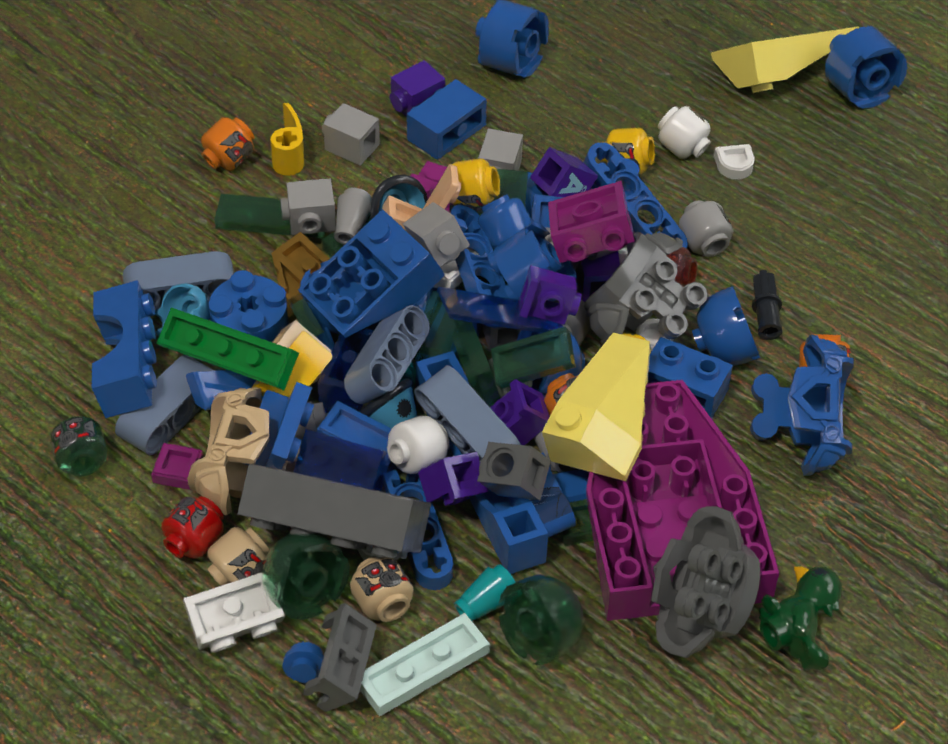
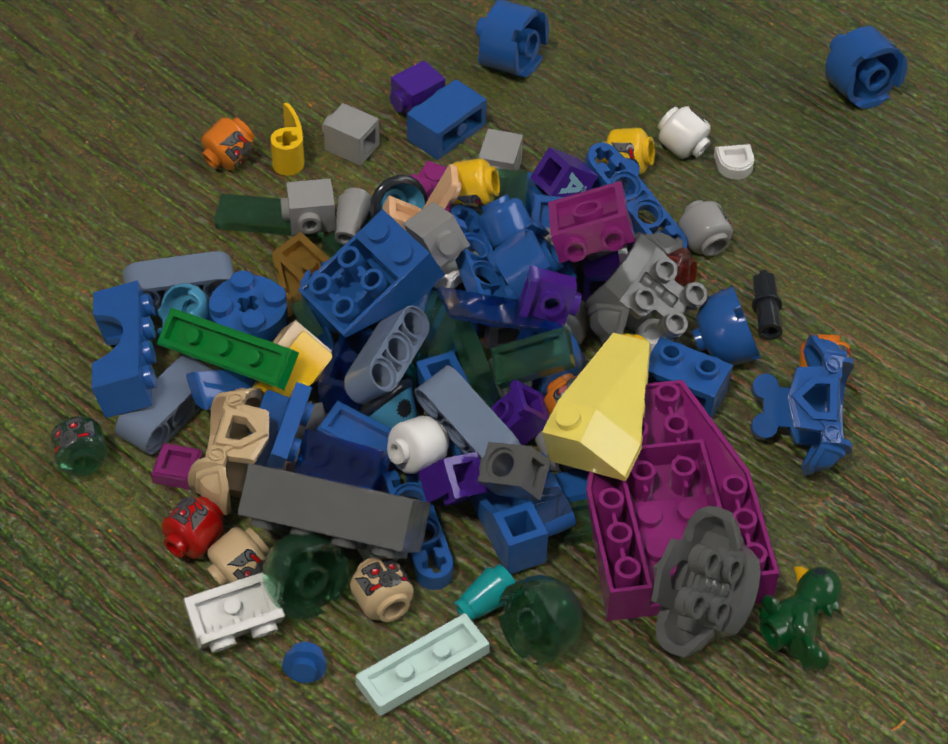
(343, 658): dark grey hinge -> none
(773, 60): light yellow wedge -> none

